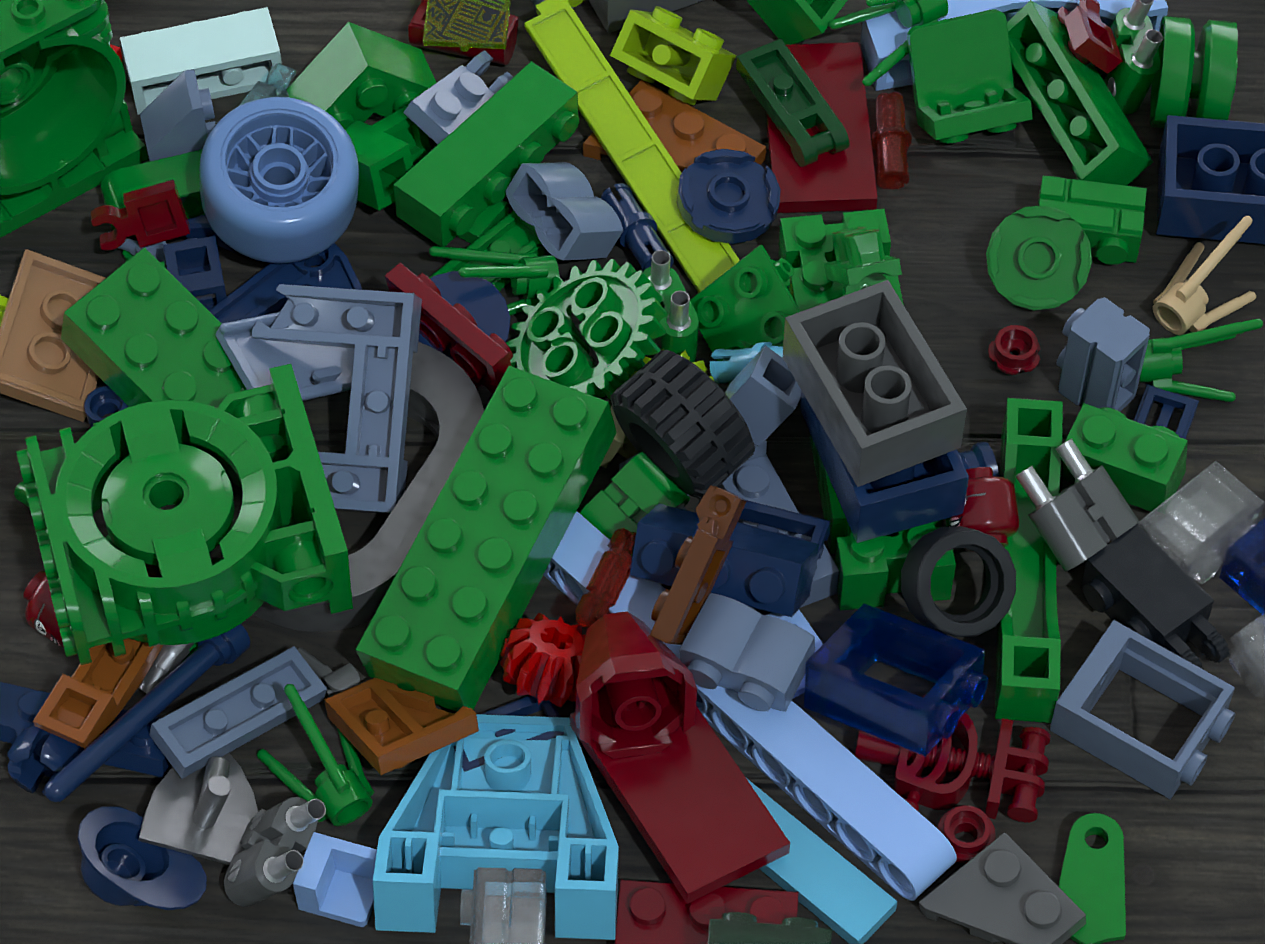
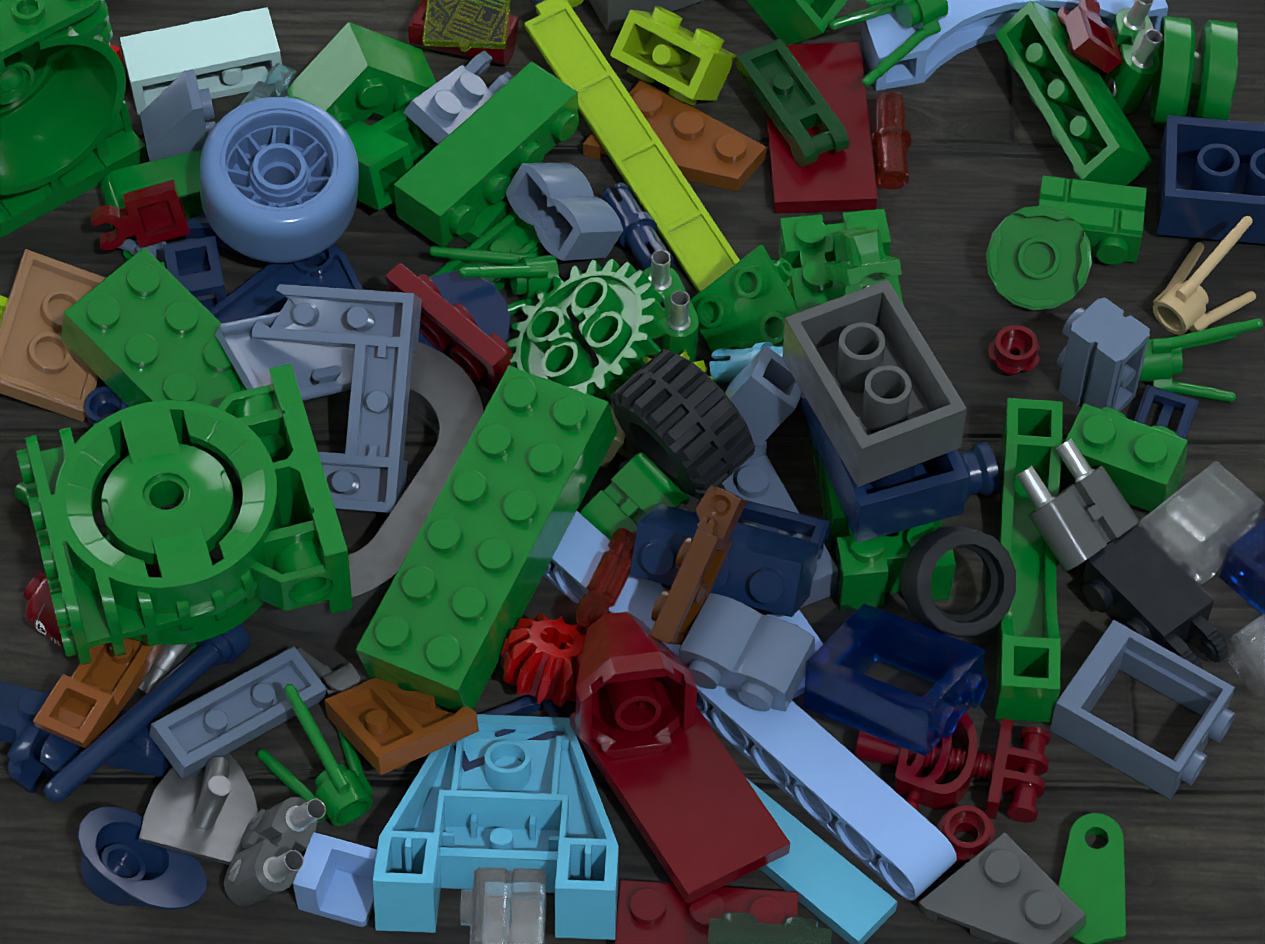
(728, 196): dark blue tile -> none
(965, 77): green bracket -> none
(988, 506): dark red head -> none

